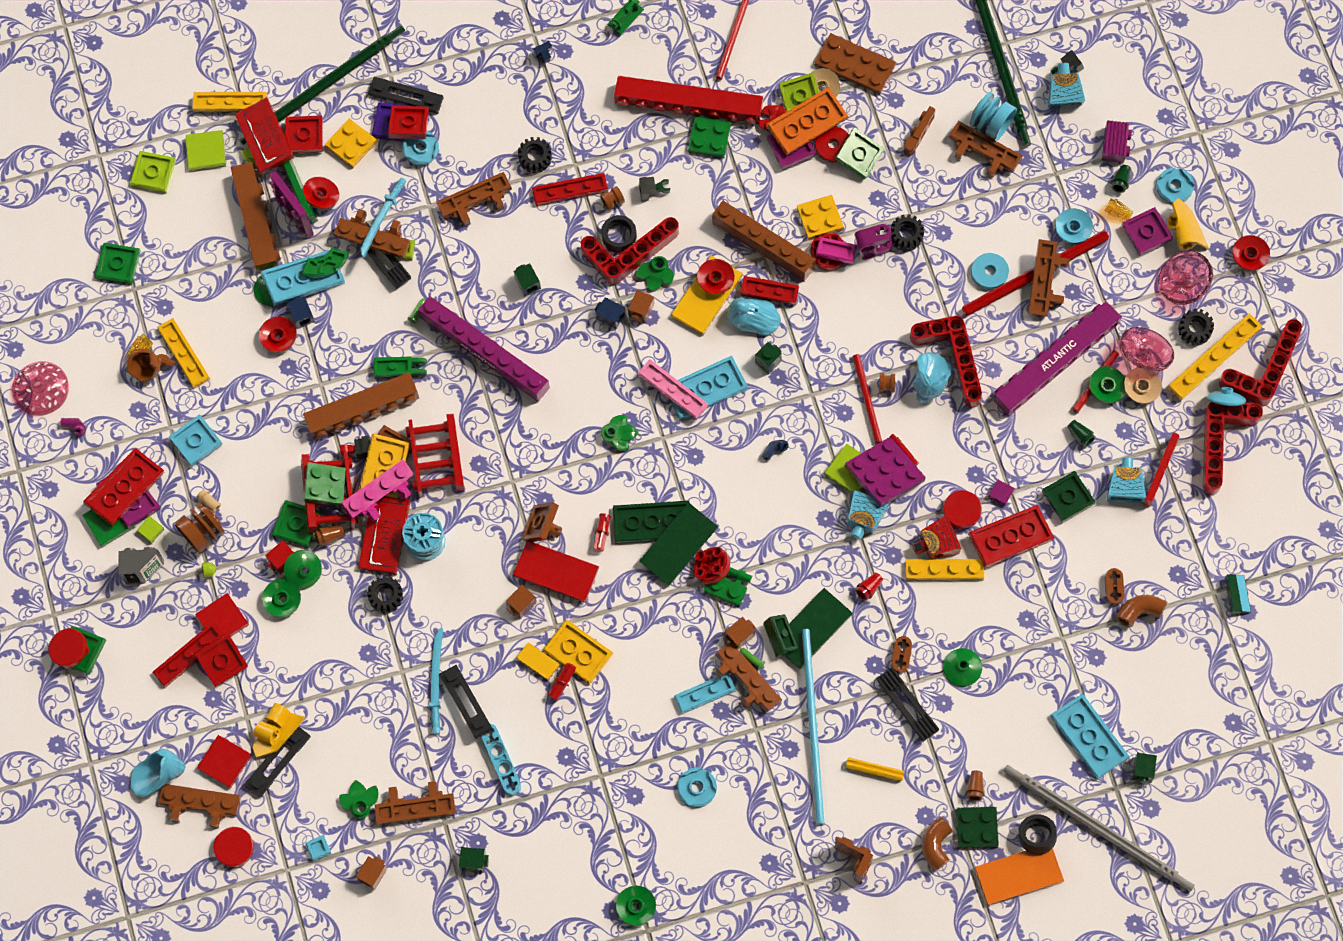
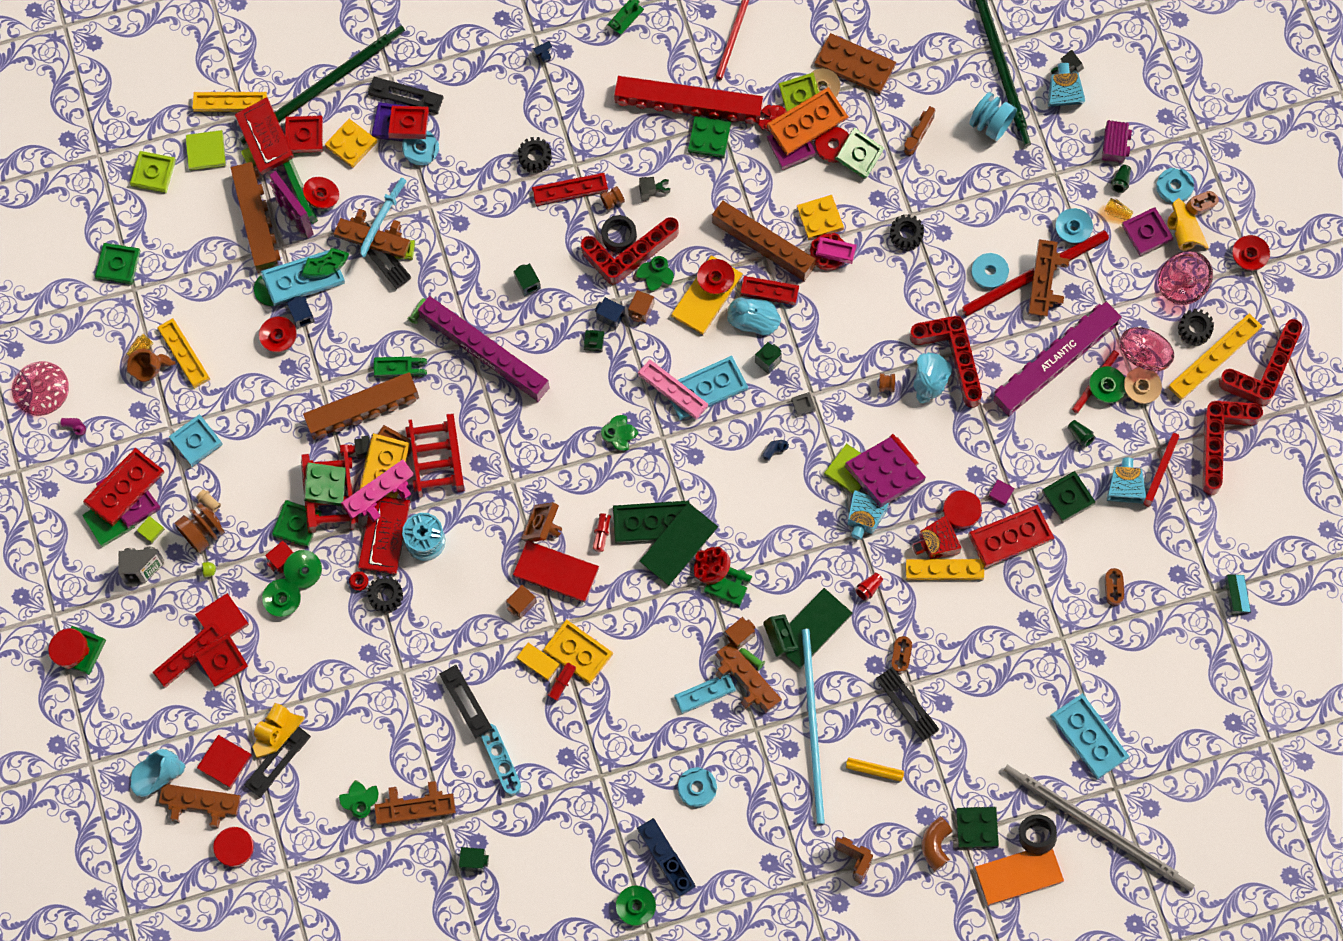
(318, 848): medium azure tile -> none
(329, 534): dark orange cone -> none
(358, 575): none -> red plate
(372, 872): dark orange brick -> none
(435, 704): medium azure sword -> none
(461, 202): dark orange hinge -> none
(594, 340): none -> dark green tile
(666, 857): none -> dark blue slope
(803, 404): none -> dark grey tile
(867, 398): red piece -> none
(868, 240): magenta piece -> none
(962, 676): green dish -> none
(973, 140): dark orange hinge -> none
(975, 786): dark orange cone -> none
(1140, 605): dark orange cylinder -> none
(1144, 768): dark green brick -> none
(1203, 205): none -> beam
(1226, 397): medium azure dish -> none

